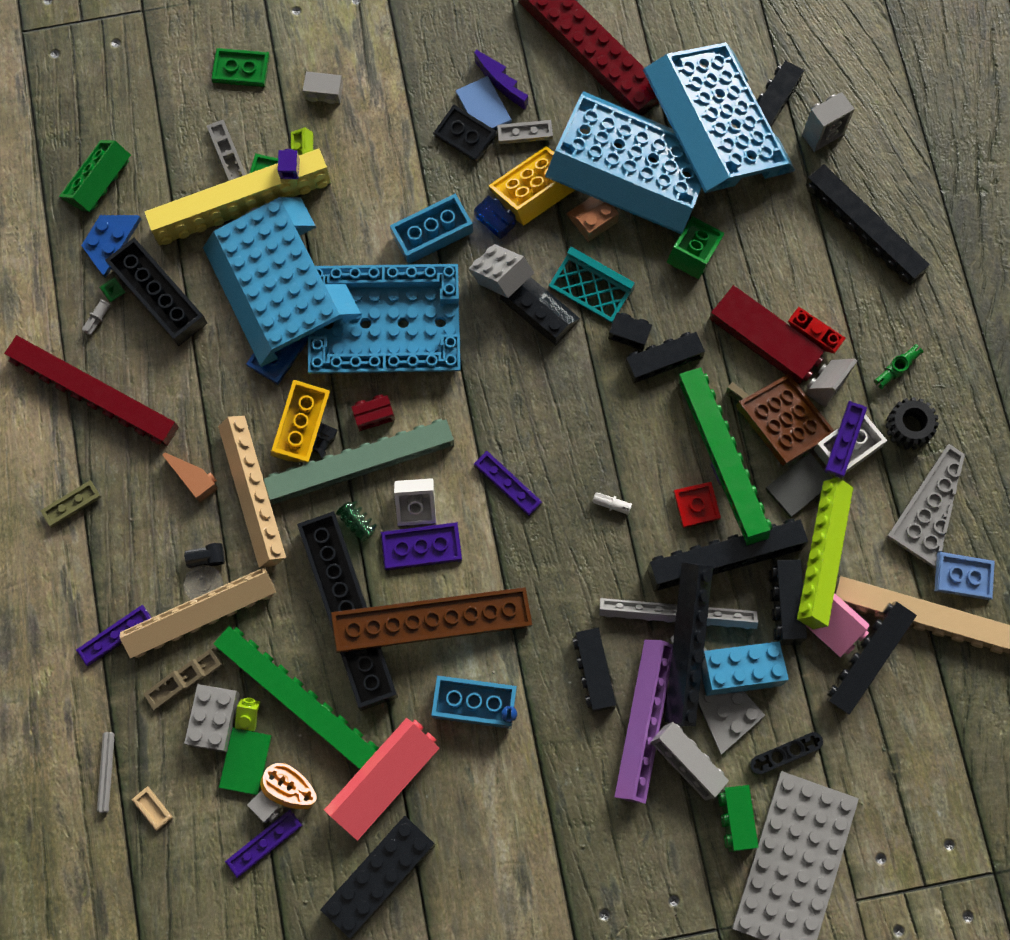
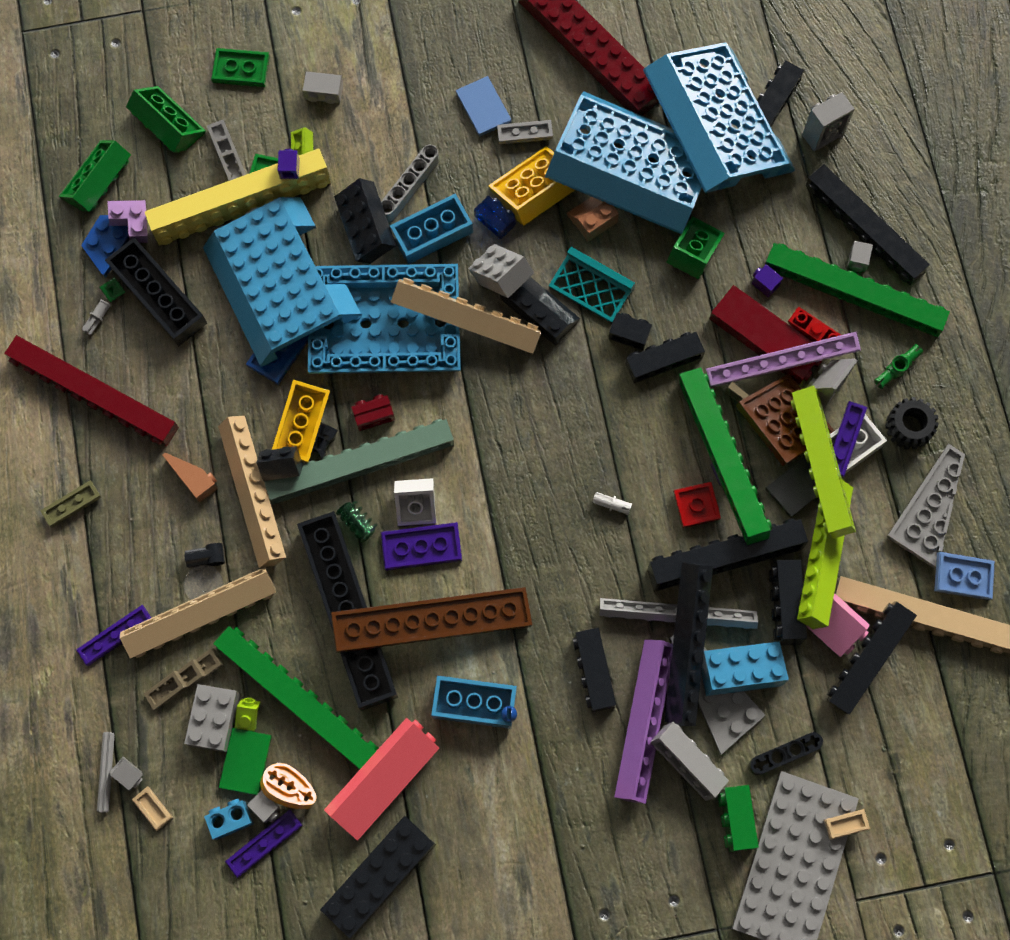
(126, 773): none -> light grey brick
(131, 215): none -> lavender brick
(164, 118): none -> green slope
(229, 825): none -> dark azure brick
(279, 463): none -> black brick
(364, 221): none -> black brick
(410, 175): none -> light grey beam
(465, 133): black tile -> none
(466, 316): none -> tan brick
(498, 77): dark purple slope -> none
(507, 483): dark purple tile -> none
(766, 280): none -> dark purple brick
(783, 359): none -> lavender tile
(823, 462): none -> lime brick
(846, 824): none -> tan tile
(857, 290): none -> green brick
(859, 256): none -> light grey brick

